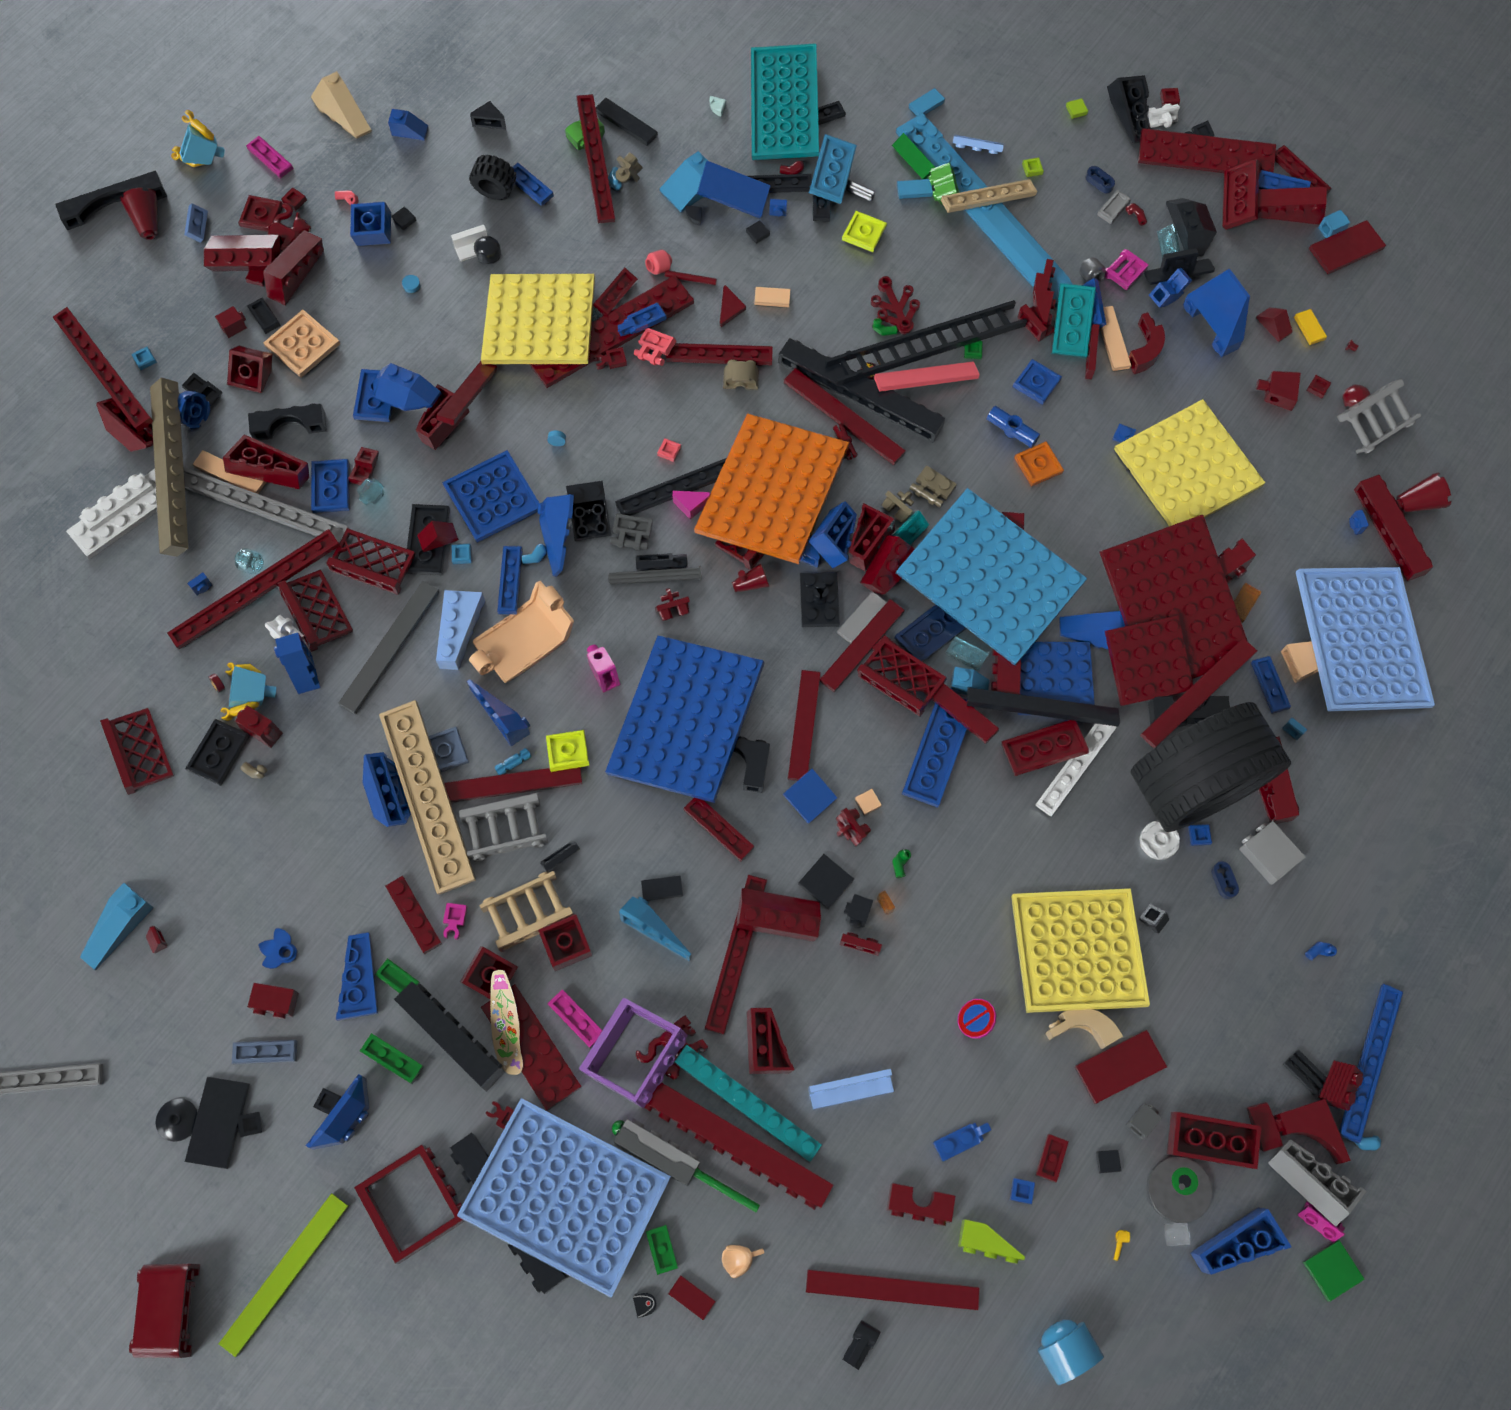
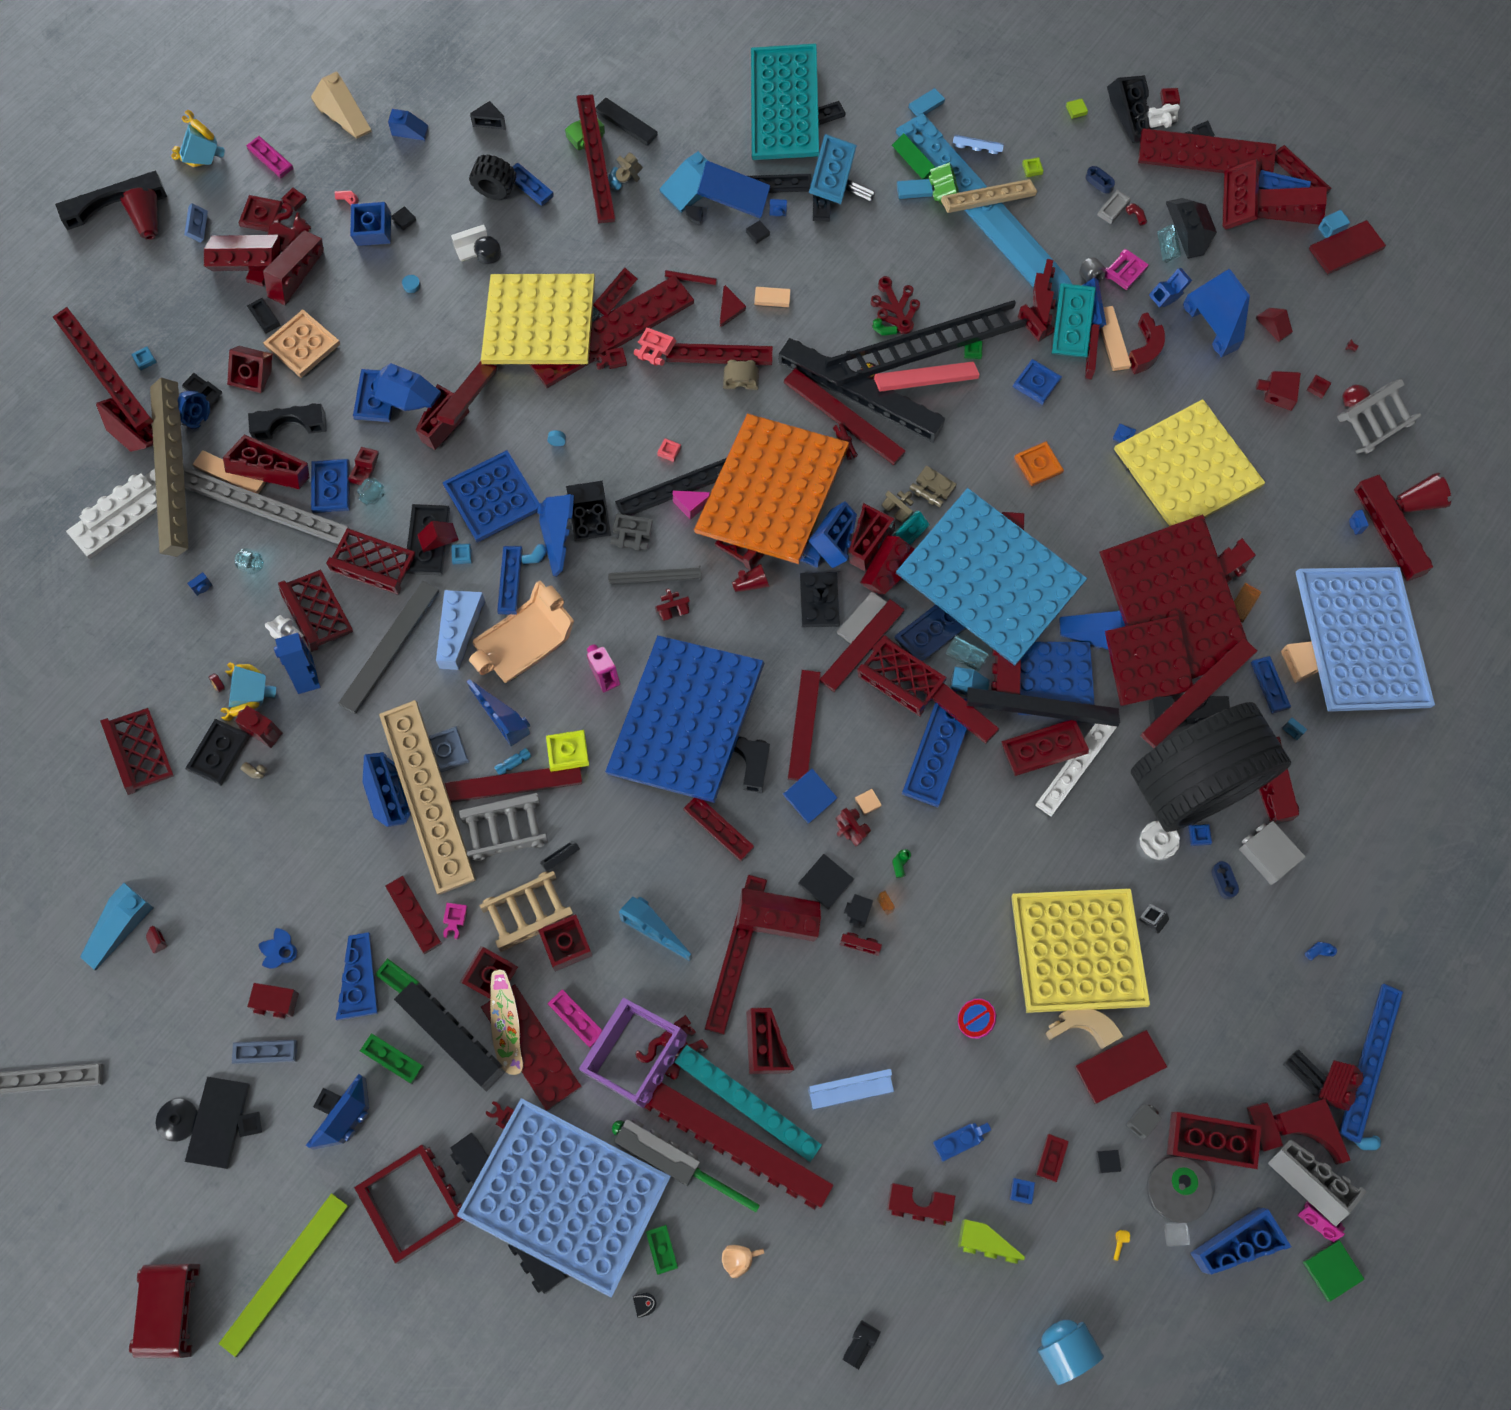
(231, 321): dark red brick -> none
(253, 589): dark red plate -> none
(642, 320): blue hinge -> none
(658, 262): coral head -> none
(661, 561): black hinge -> none
(662, 888): black tile -> none
(691, 1297): dark red tile -> none
(717, 105): light aqua tile -> none
(795, 168): dark red arm -> none
(864, 231): neon yellow plate -> none
(892, 1290): dark red tile -> none
(1005, 421): blue piece -> none
(1182, 259): black bracket -> none
(1310, 327): yellow tile -> none

